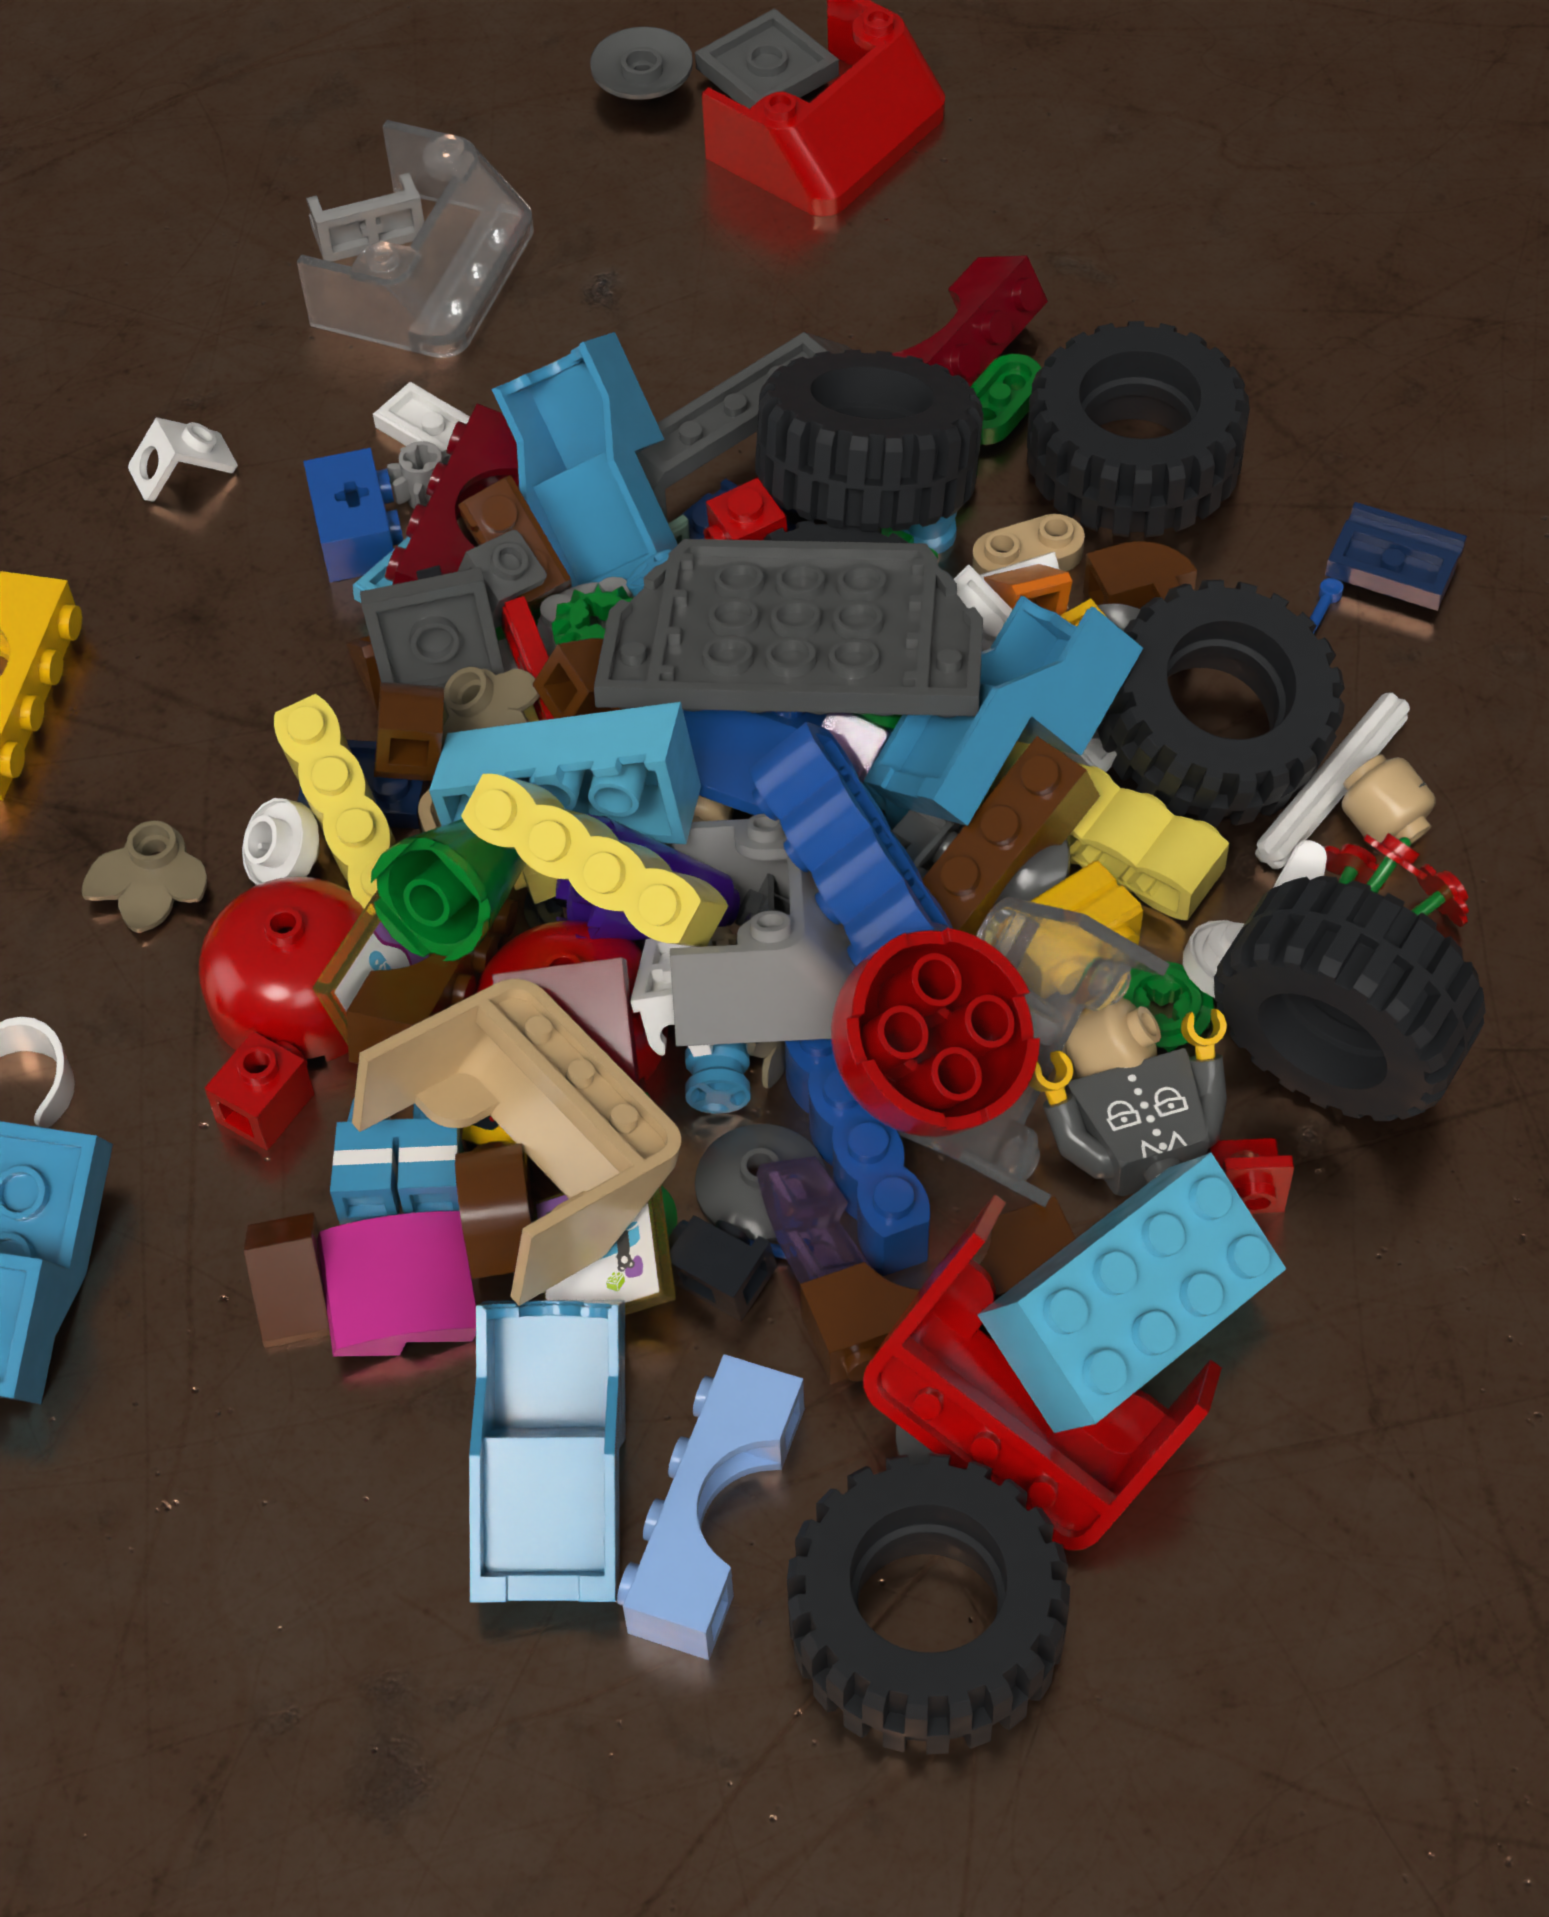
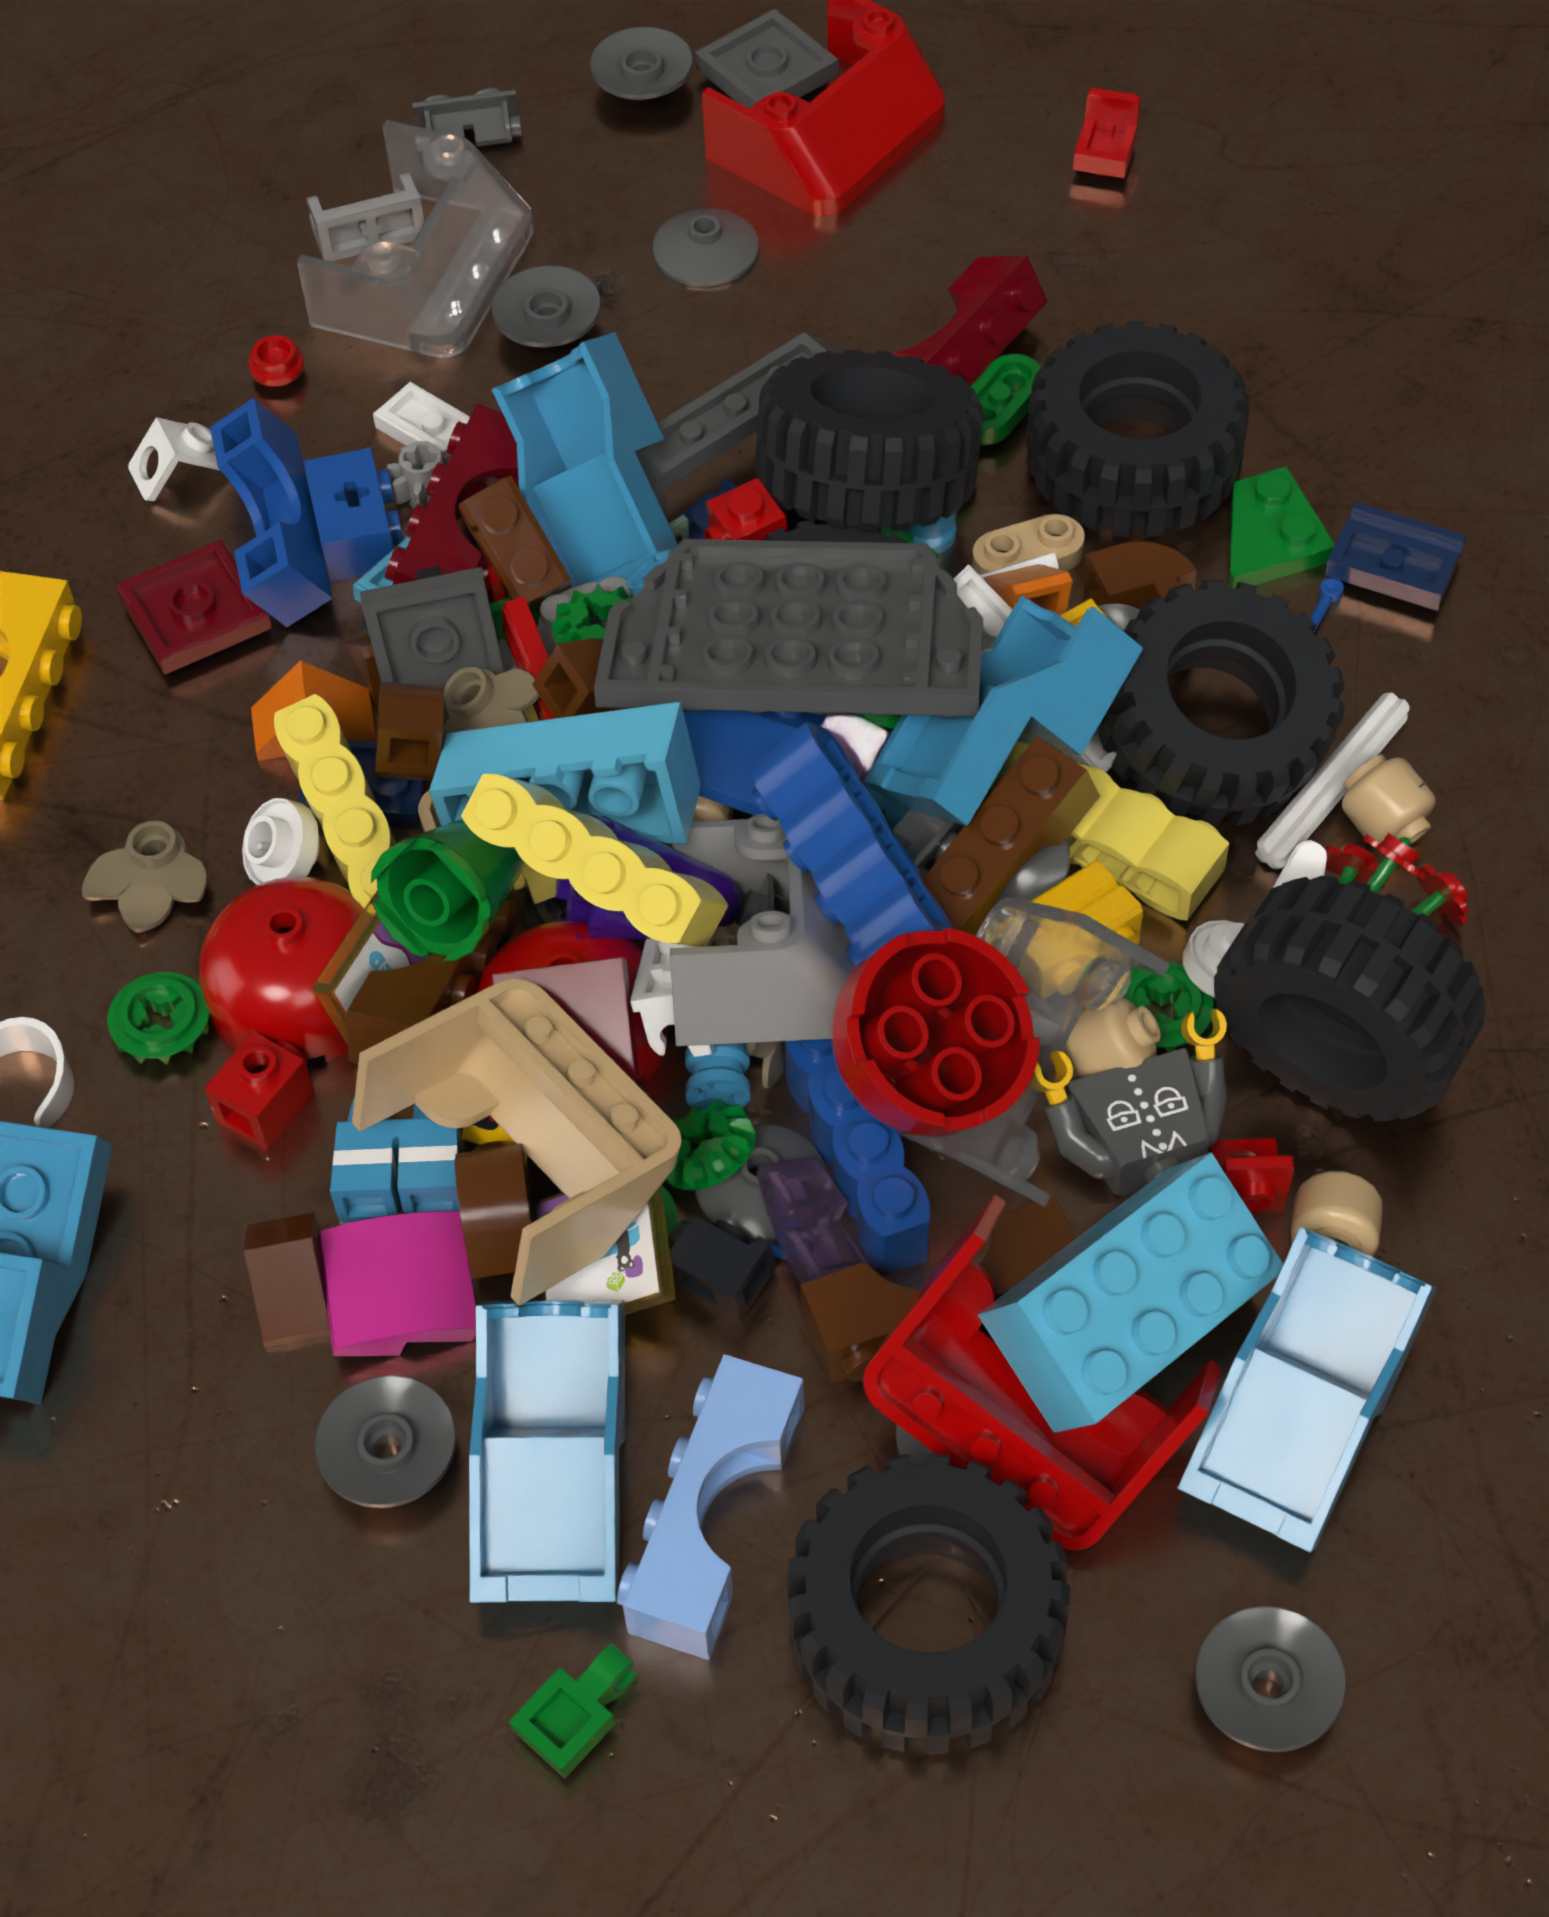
(168, 995): none -> green gear
(191, 607): none -> dark red plate
(275, 361): none -> red plate
(285, 561): none -> blue arch
(346, 698): none -> orange slope
(381, 1414): none -> dark grey dish
(488, 112): none -> dark grey hinge
(507, 569): dark grey bracket -> none
(546, 306): none -> dark grey dish
(569, 1715): none -> green plate
(705, 247): none -> dark grey dish
(715, 1158): none -> green gear
(1107, 133): none -> red bracket
(1273, 530): none -> green wing
(1276, 1647): none -> dark grey dish
(1307, 1388): none -> piece
(1340, 1208): none -> tan head

